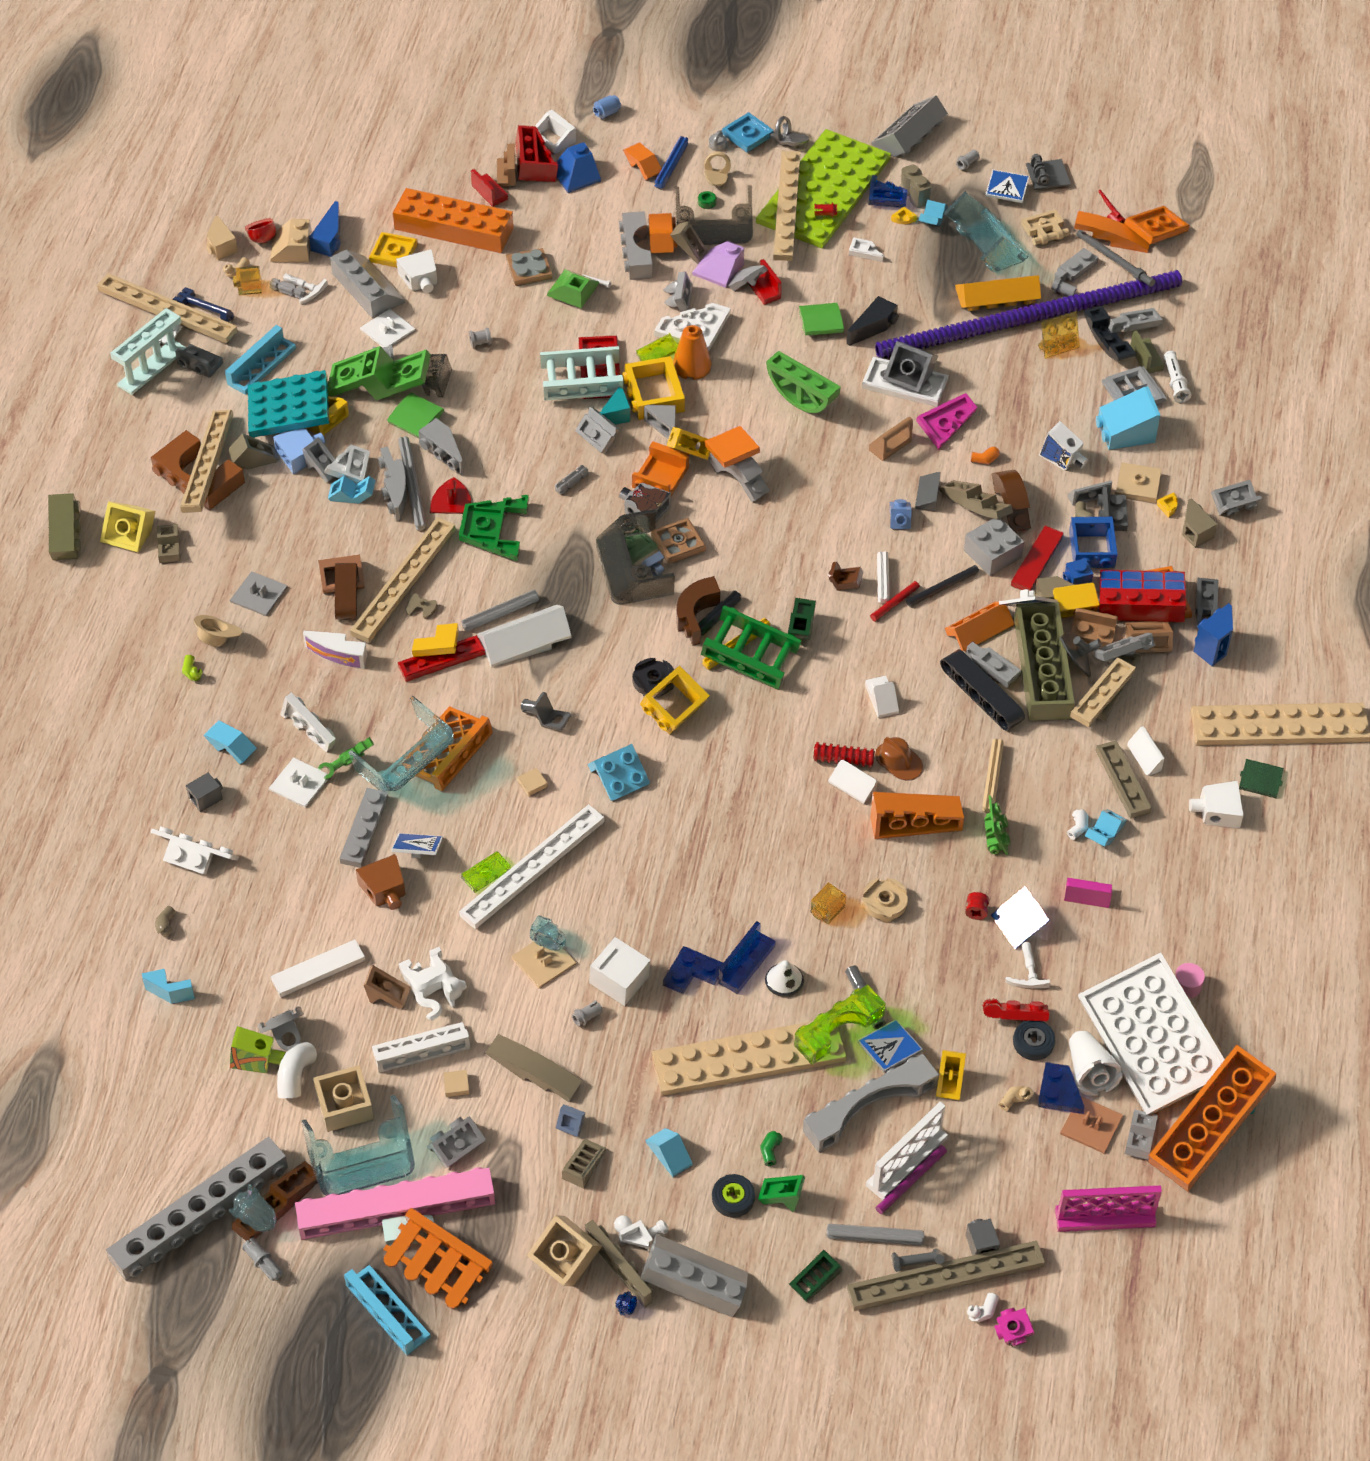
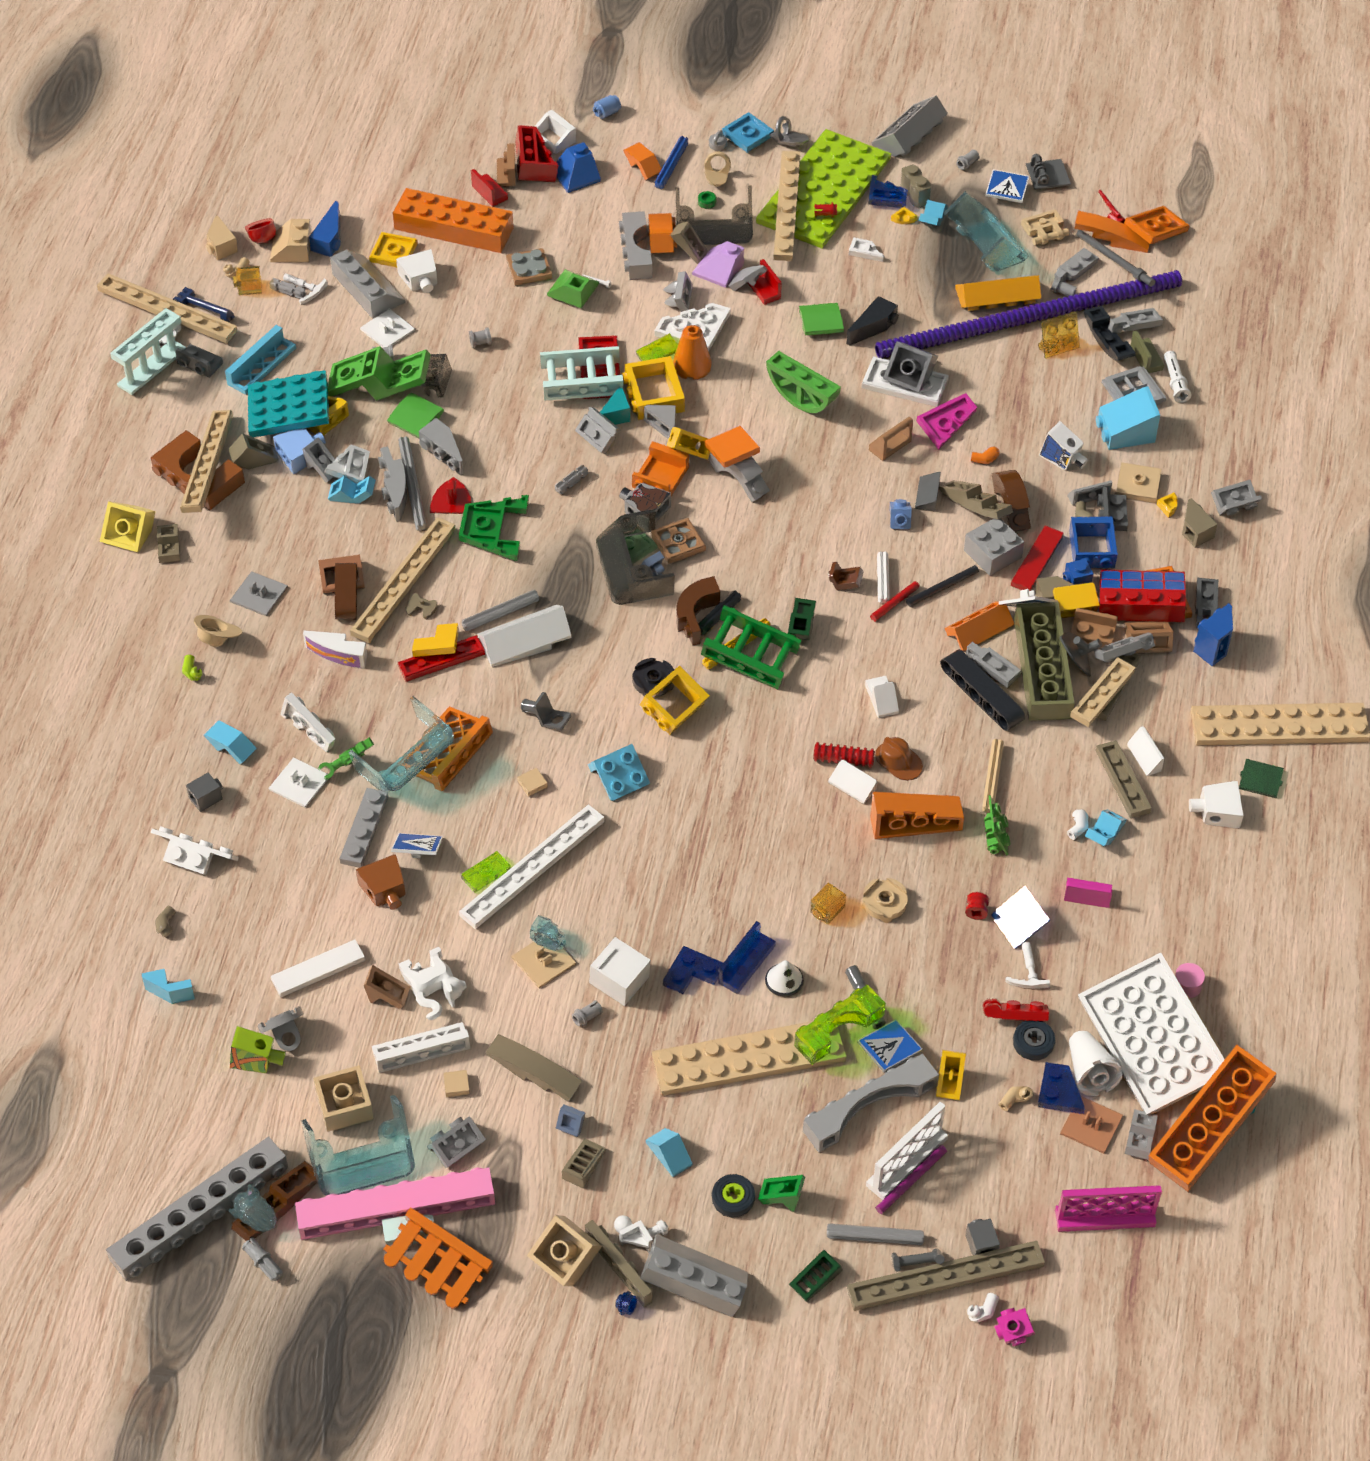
(64, 526): olive wedge -> none
(291, 1069): white cylinder -> none
(382, 1312): medium azure fence -> none
(770, 1141): green arm -> none

